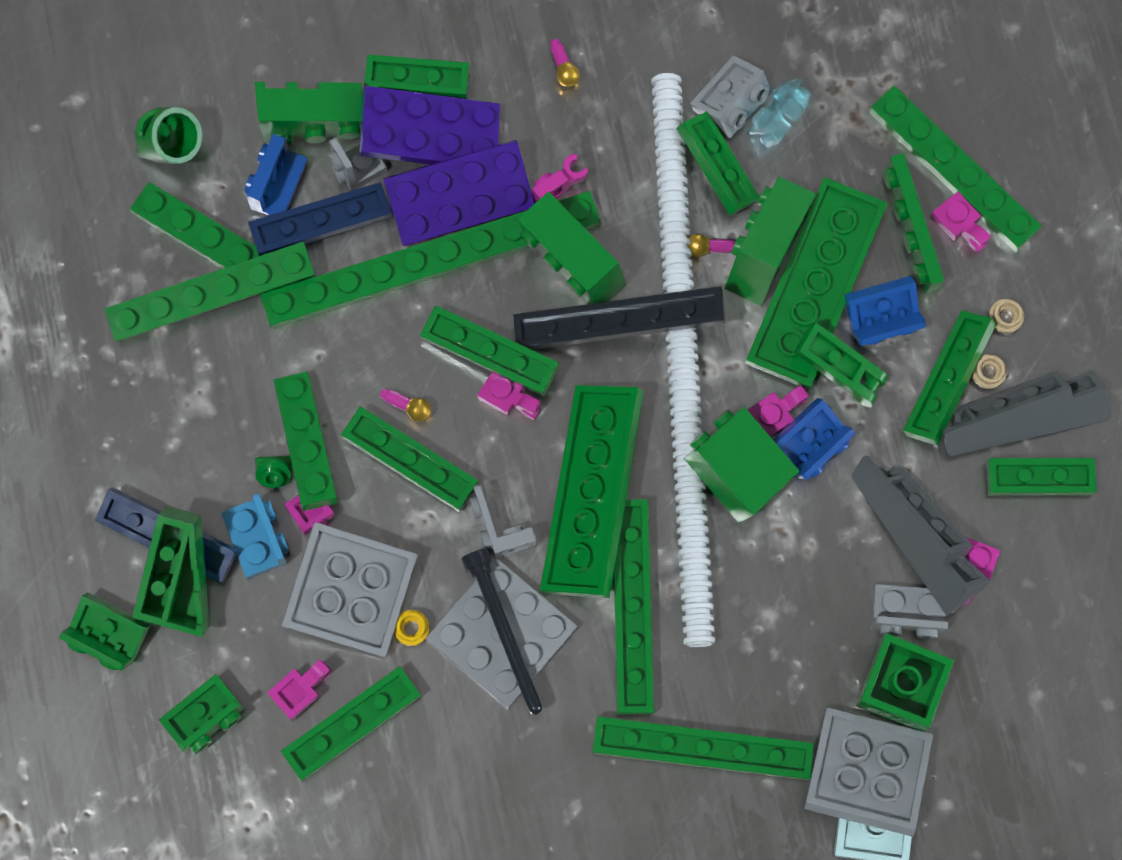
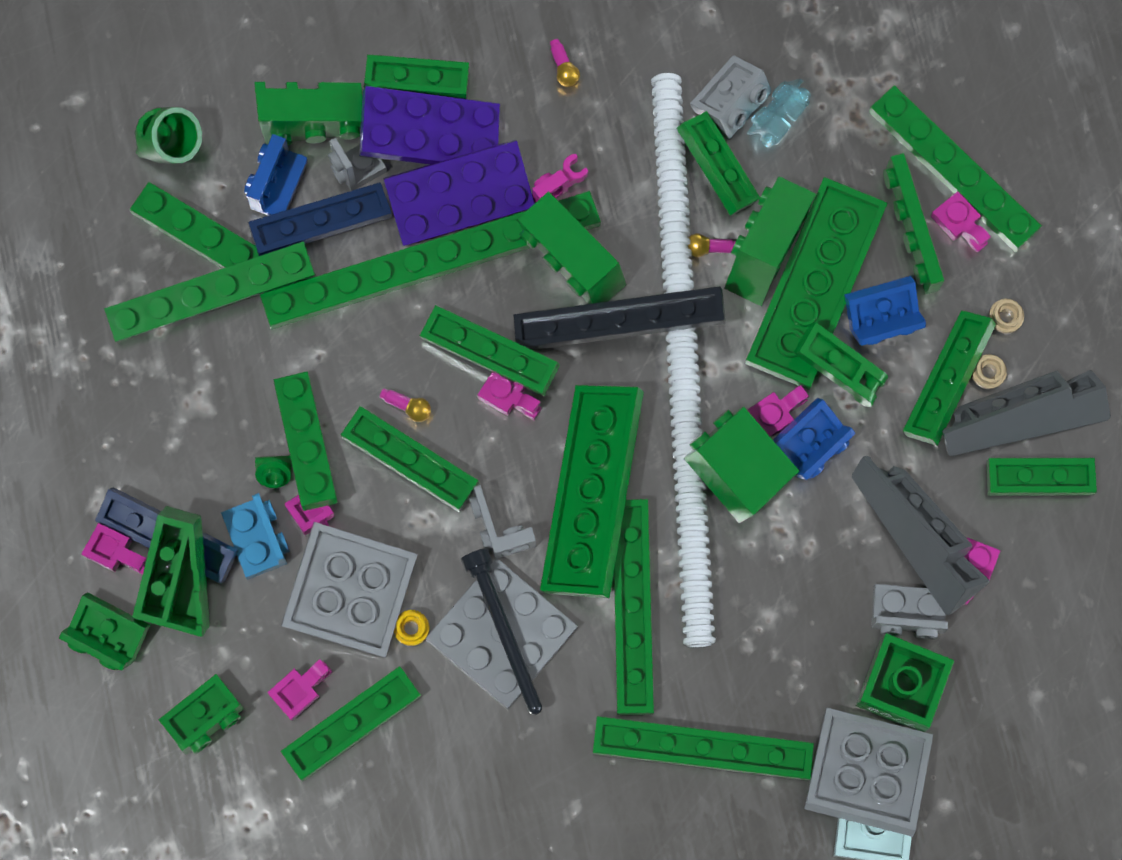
(110, 549): none -> dark pink plate

